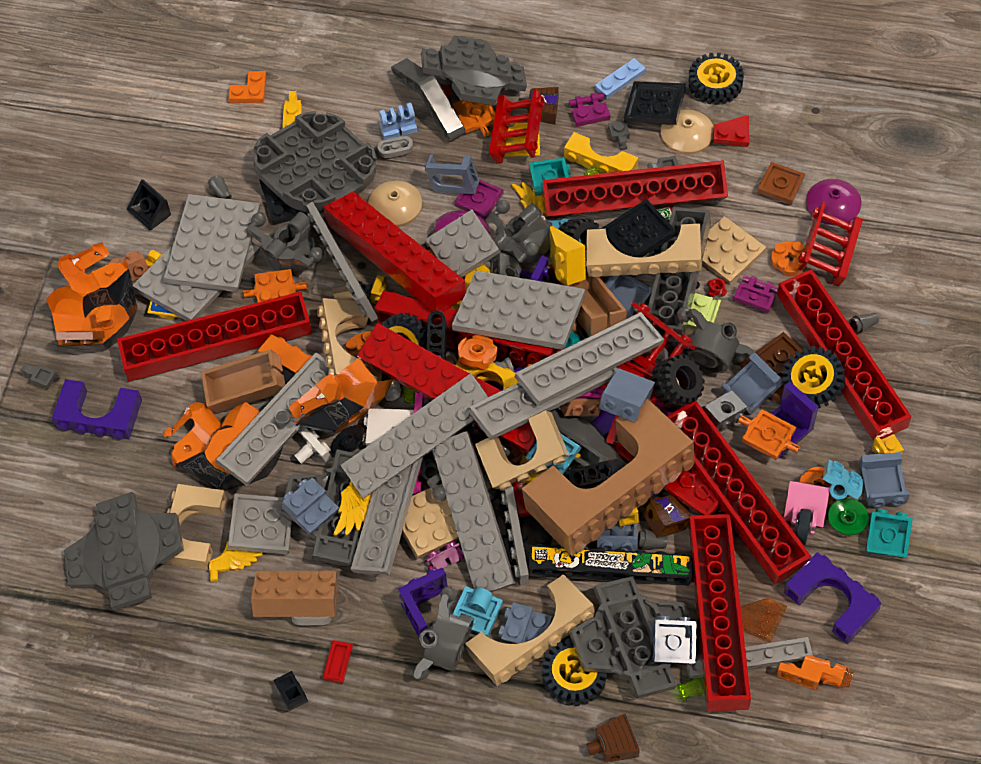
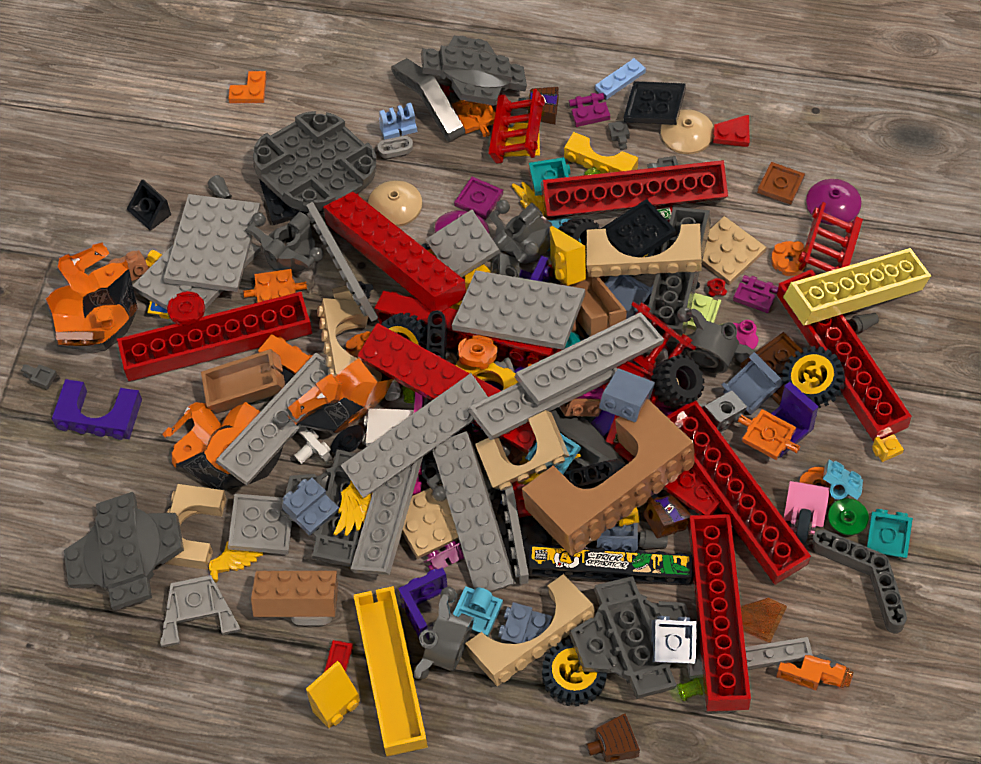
(186, 308): none -> red tile
(192, 601): none -> light grey wing
(290, 691): black brick -> none
(291, 109): yellow hinge -> none
(332, 695): none -> yellow slope
(378, 287): yellow bracket -> none
(390, 672): none -> yellow piece
(466, 170): sand blue panel -> none
(725, 72): wheel -> none
(745, 337): none -> dark pink plate
(820, 573): dark purple arch -> none
(856, 286): none -> light yellow brick
(867, 567): none -> dark grey beam
(883, 479): sand blue panel -> none

